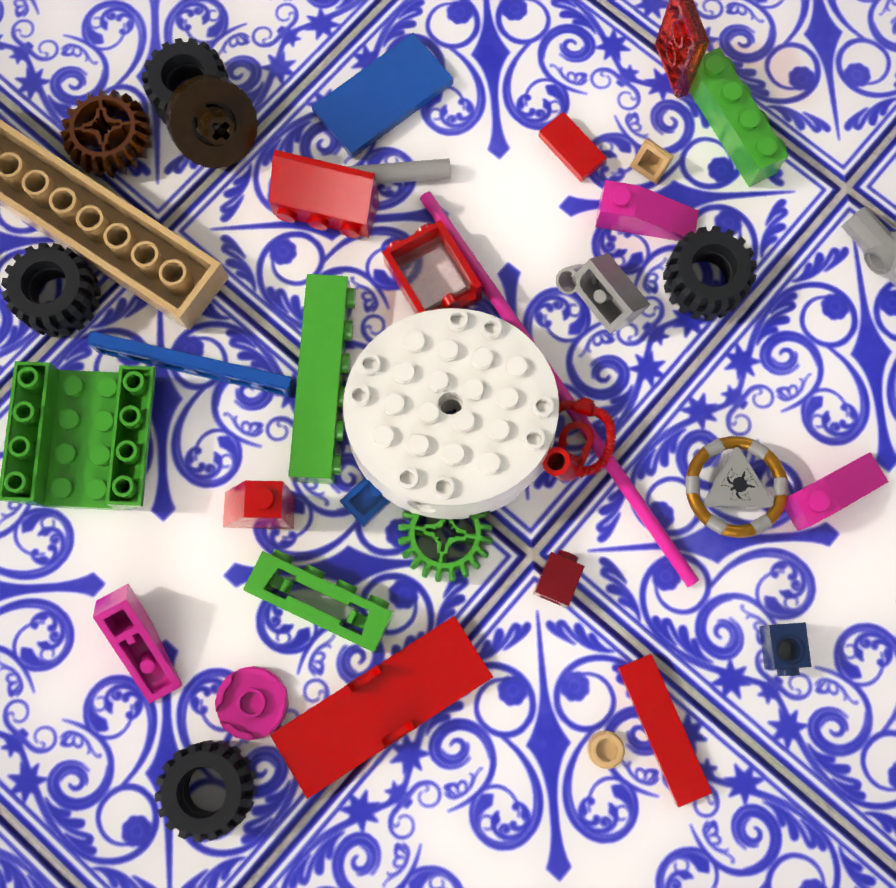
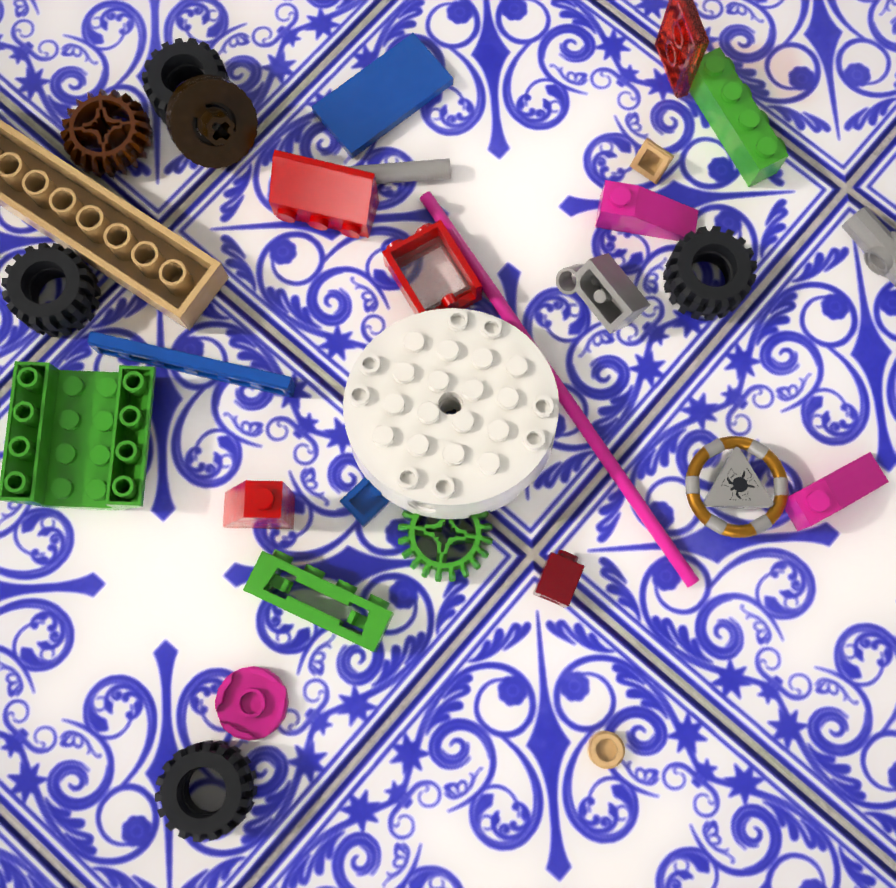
(136, 642): dark pink slope -> none
(320, 379): bright green brick -> none
(380, 706): red piece -> none
(569, 466): red piece -> none
(572, 147): red tile -> none
(664, 730): red tile -> none
(796, 636): dark blue brick -> none

